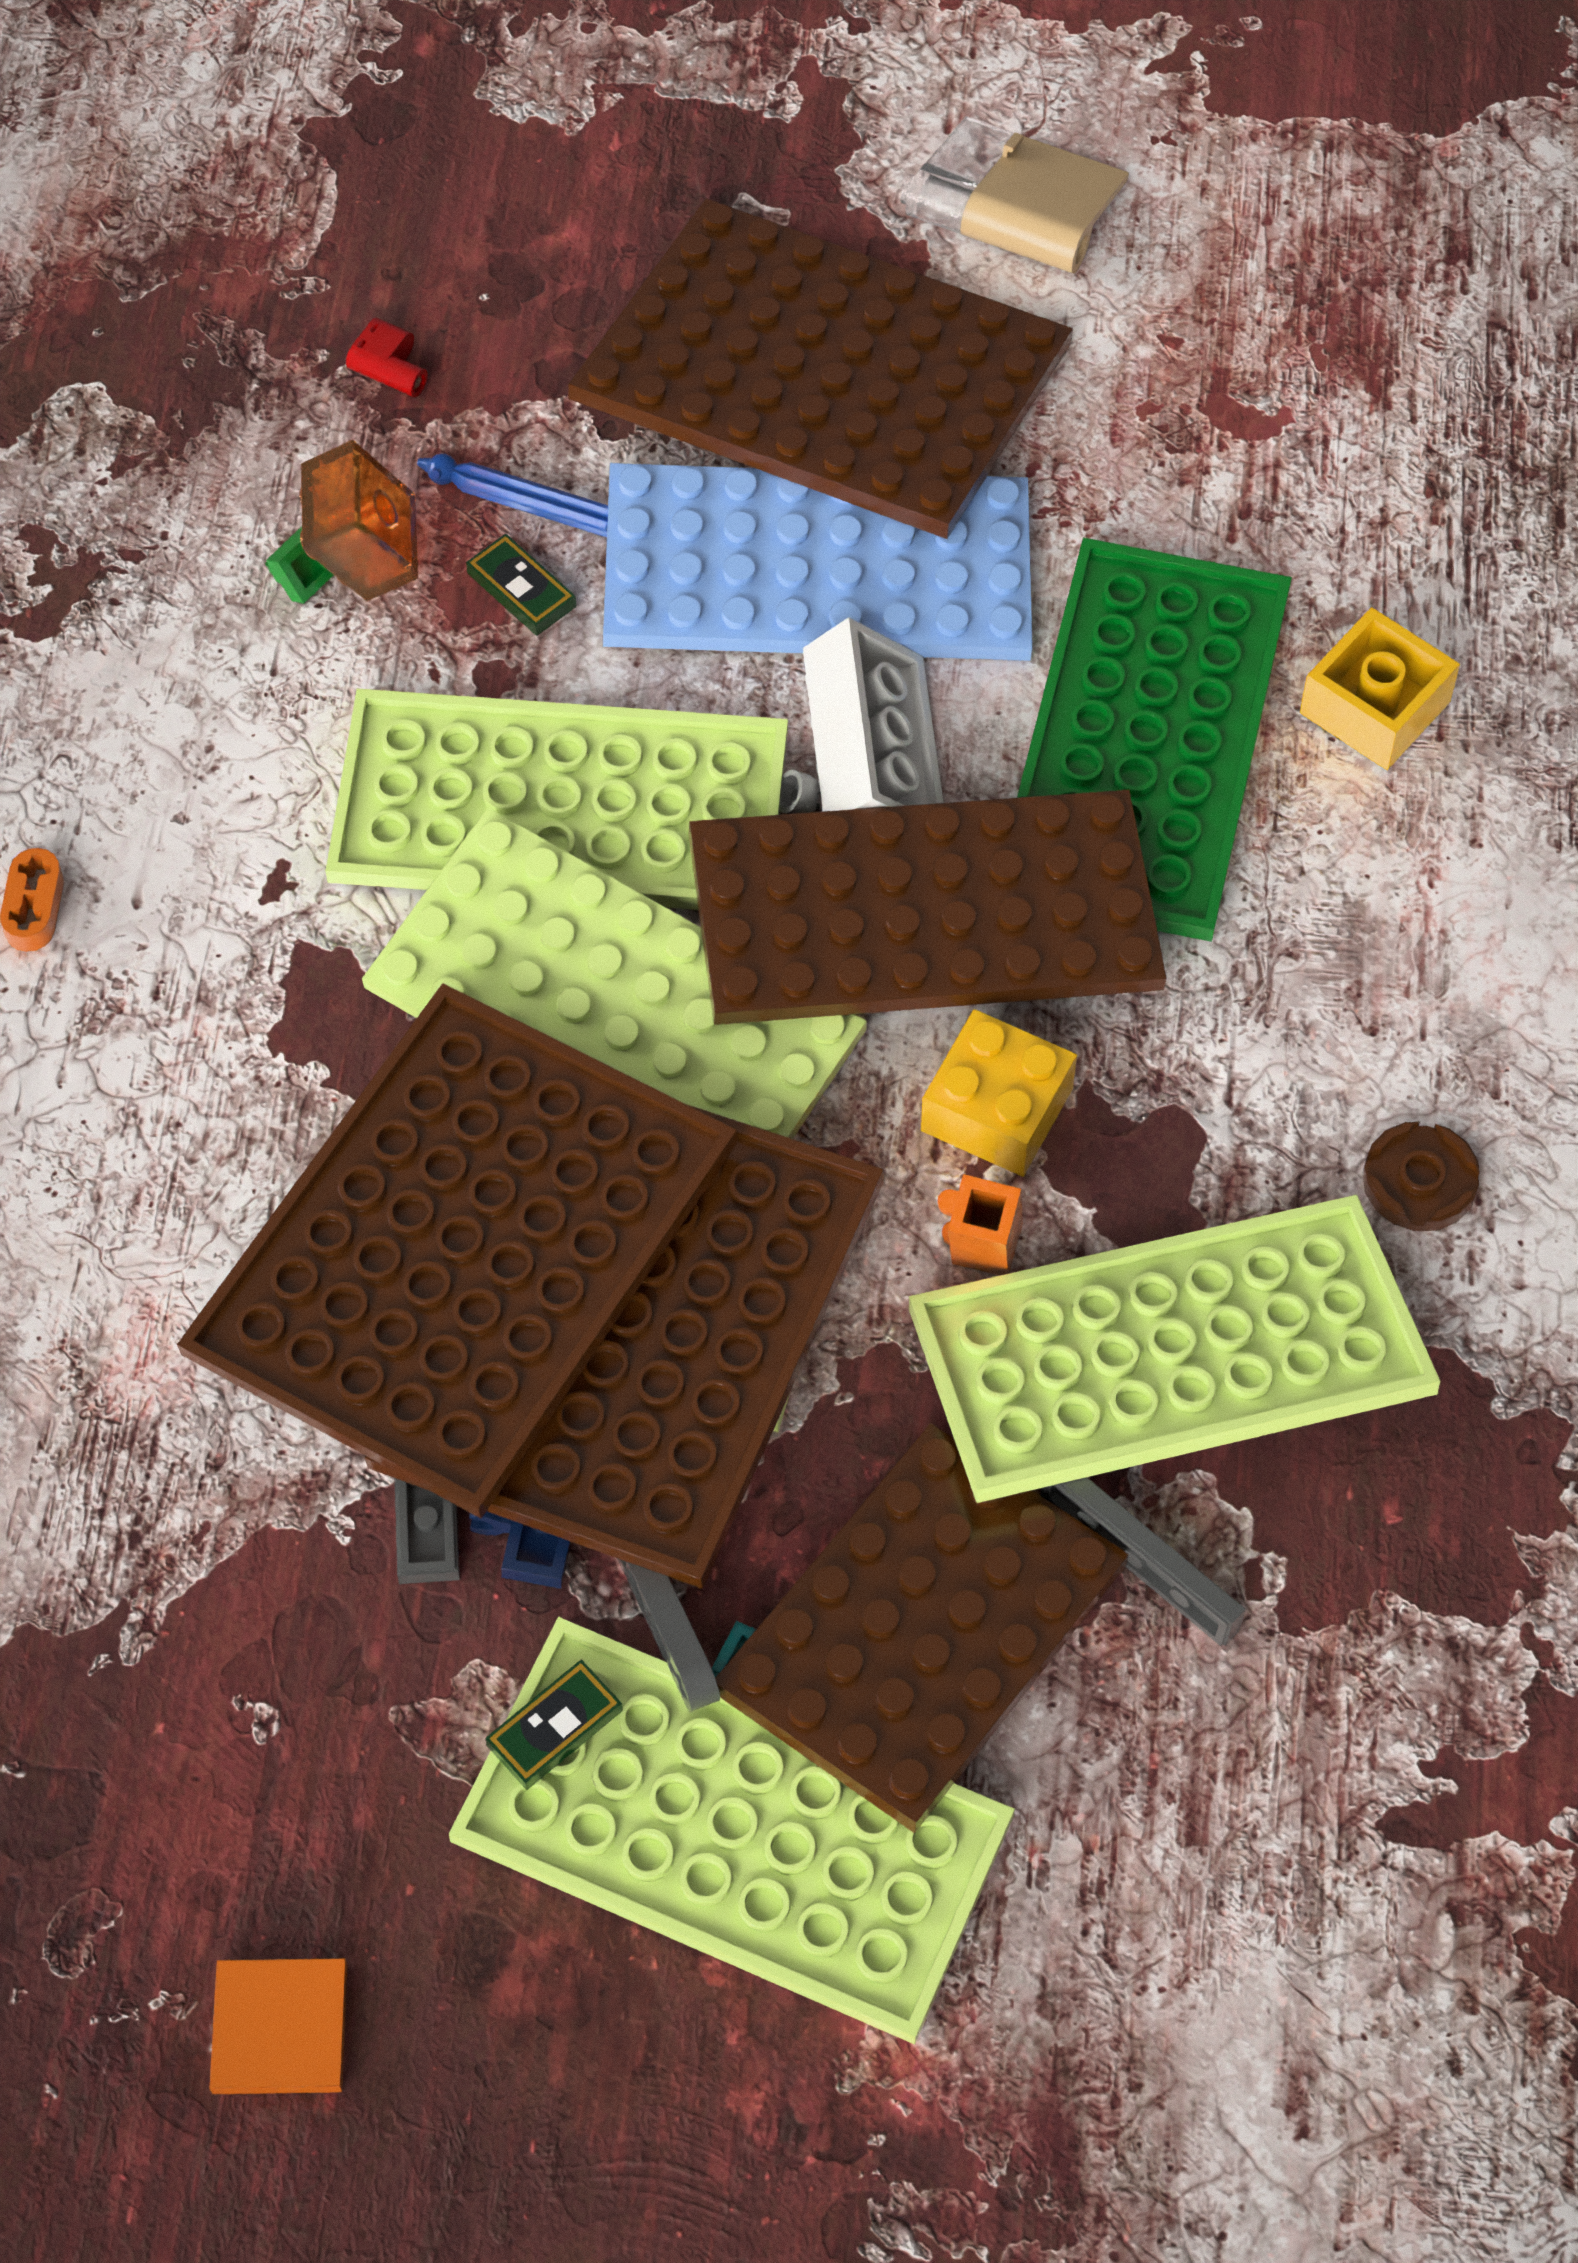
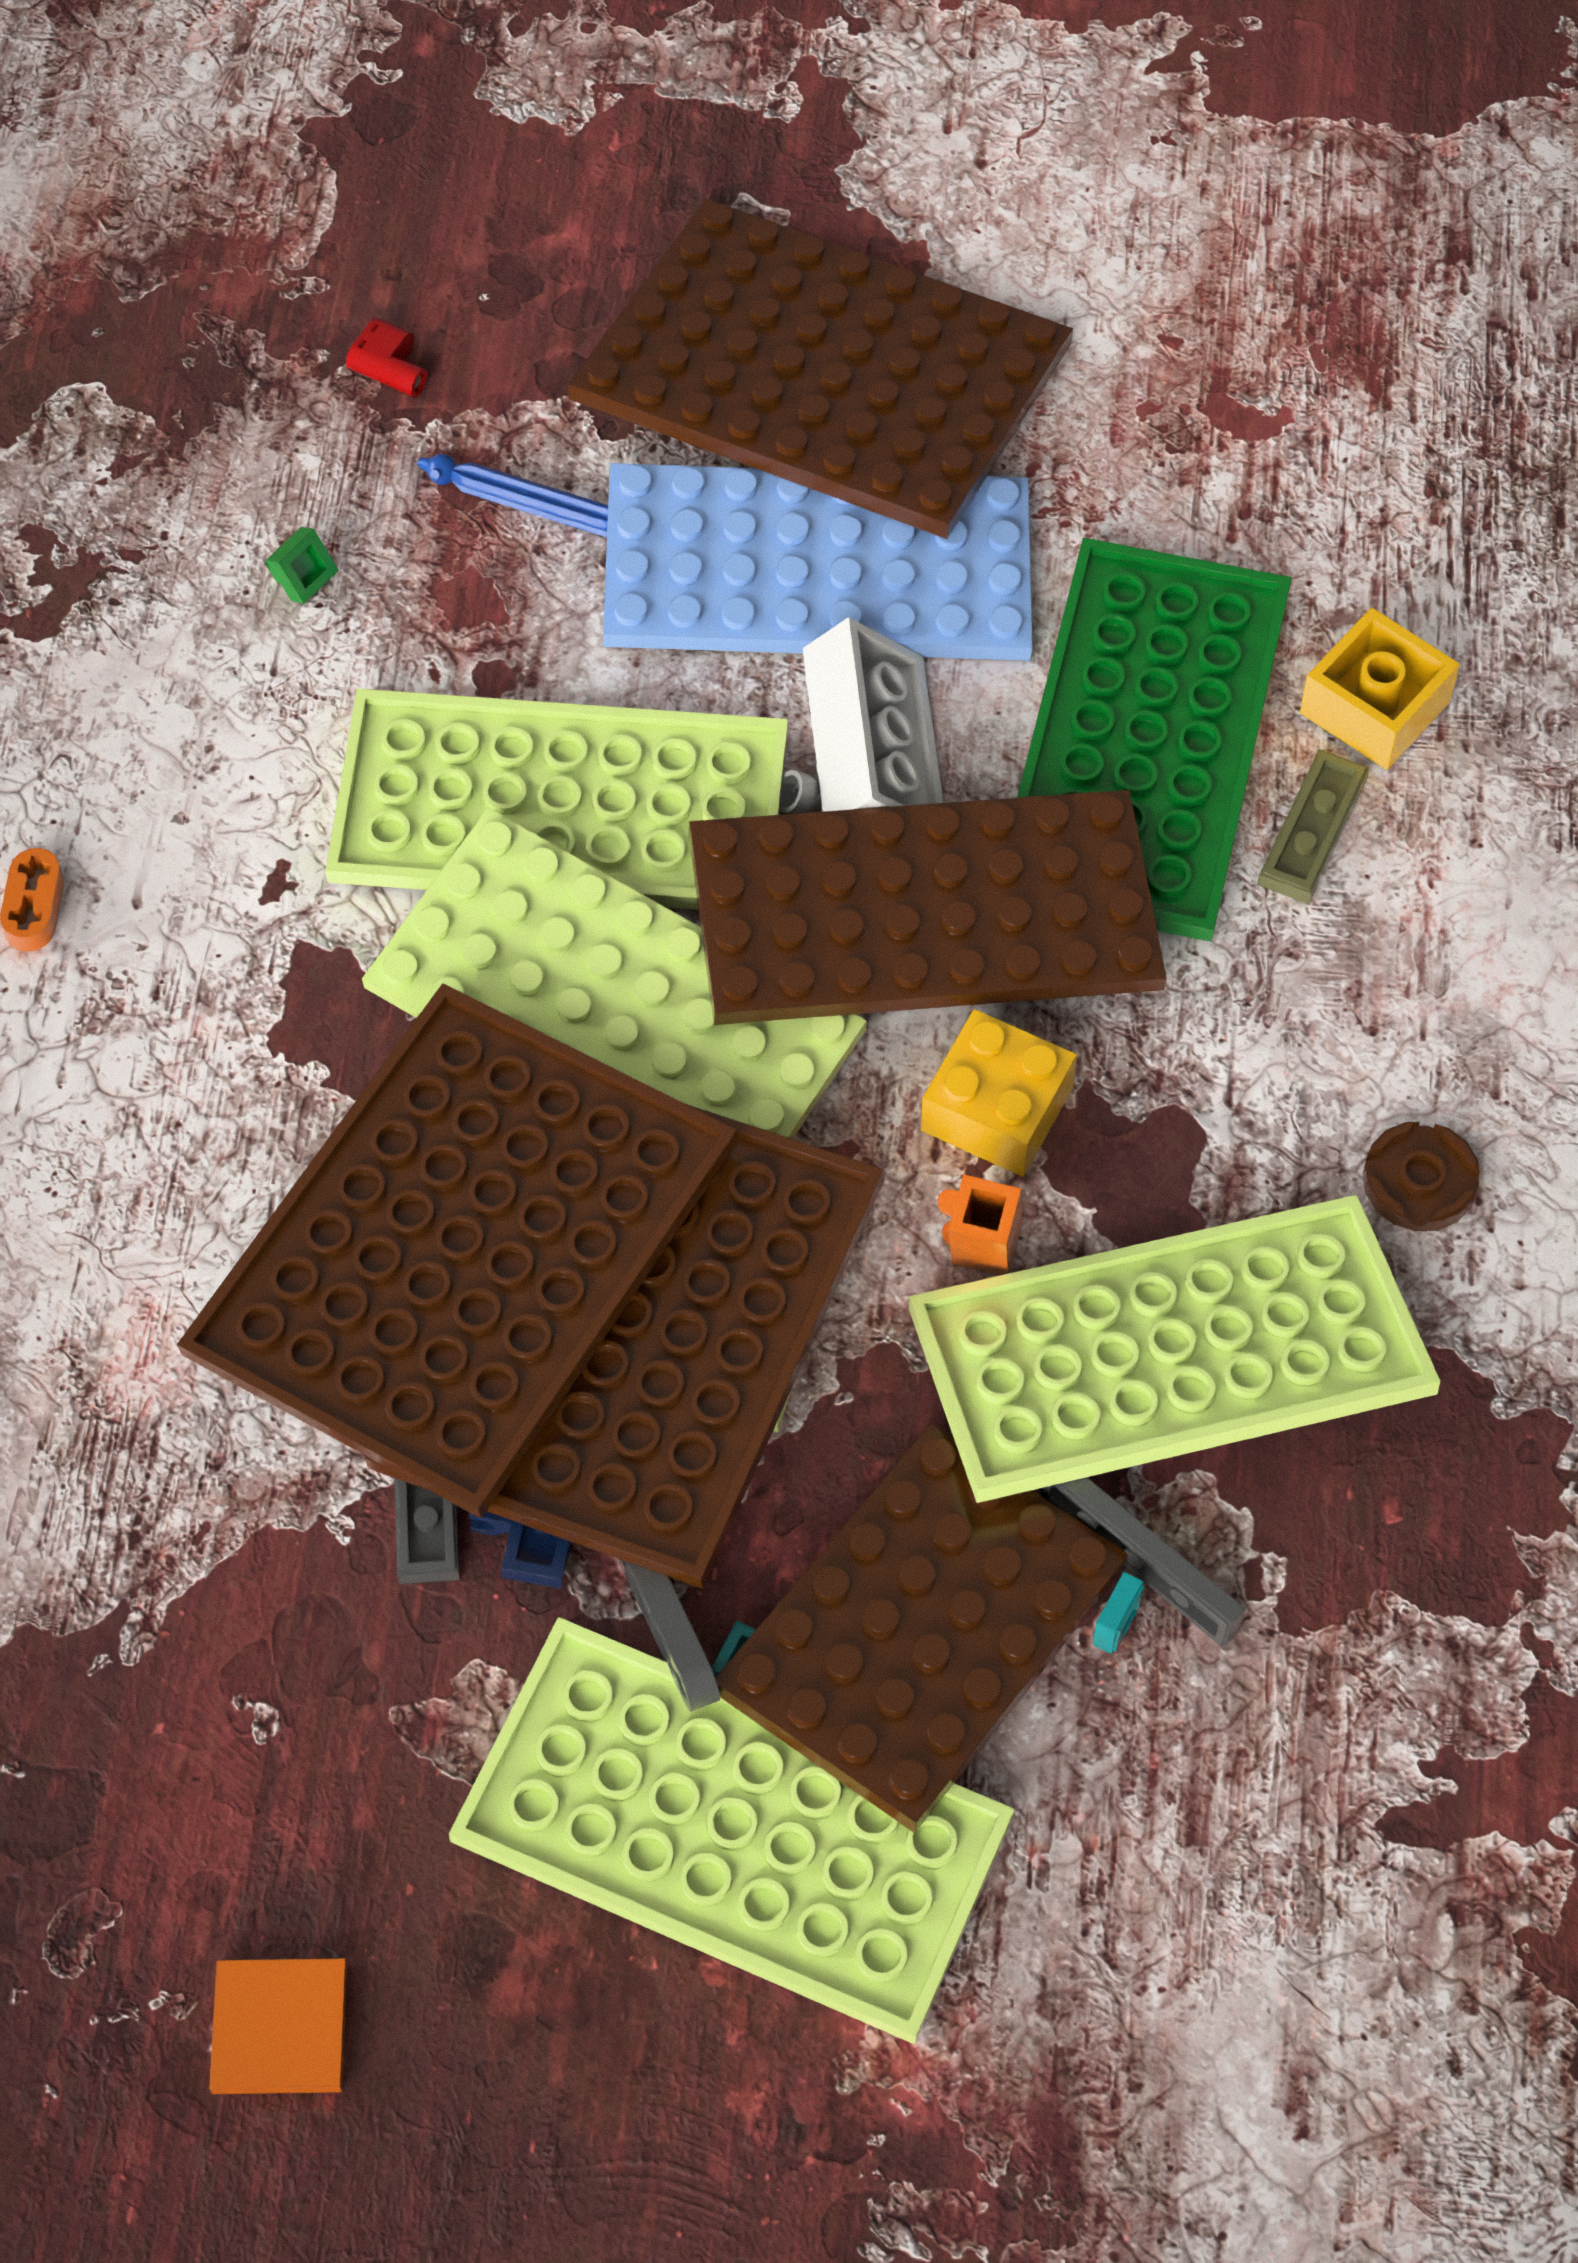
(358, 521): clear orange brick -> none
(521, 584): tile -> none
(554, 1724): tile -> none
(1013, 193): tan door -> none
(1118, 1613): none -> teal tile
(1313, 826): none -> olive tile

